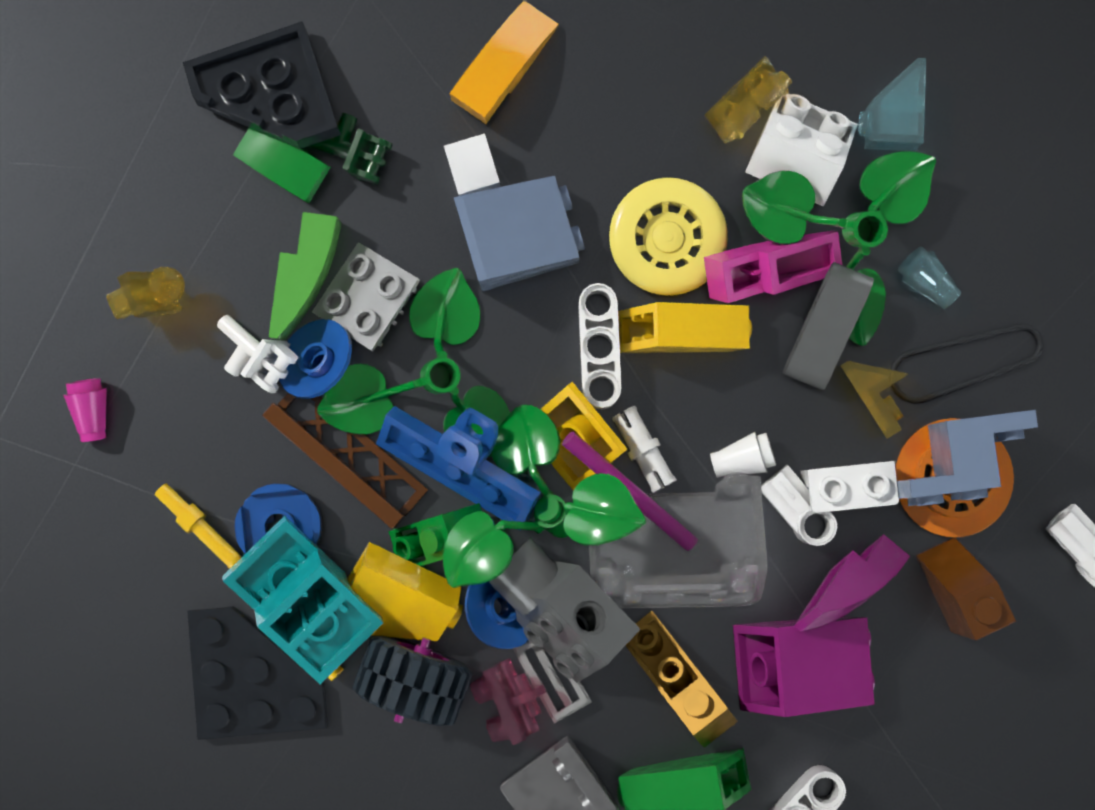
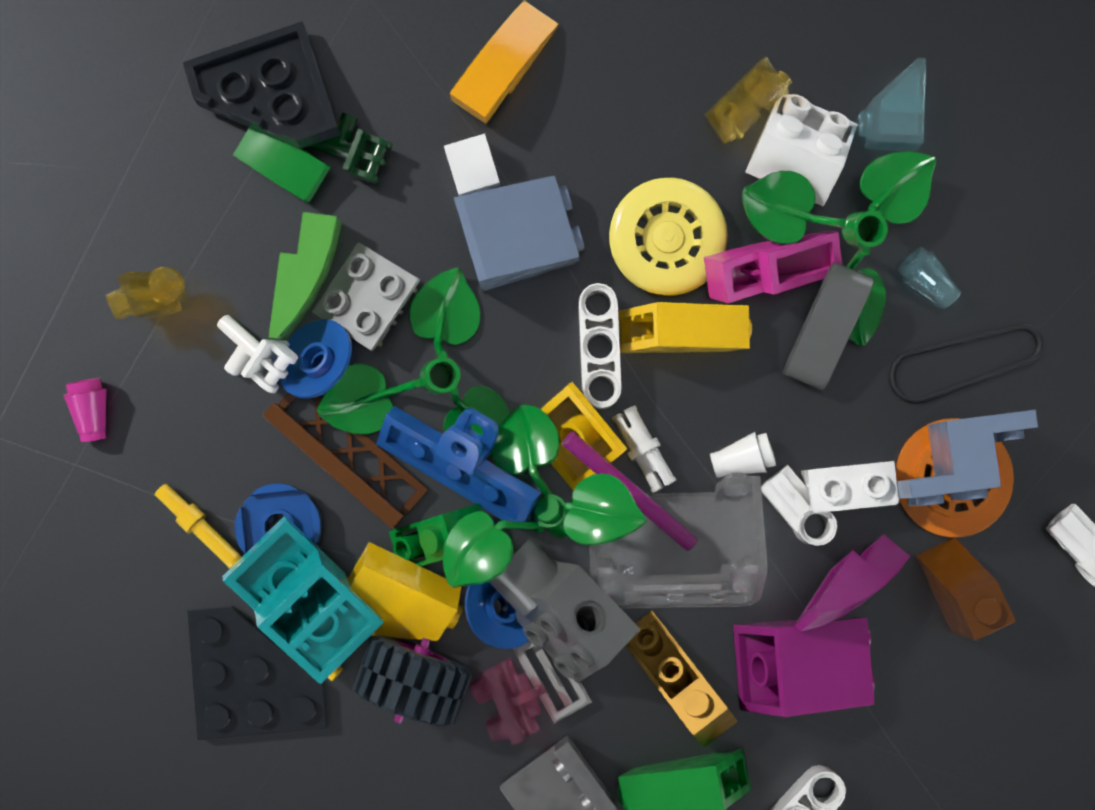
(868, 382): clear yellow slope -> none

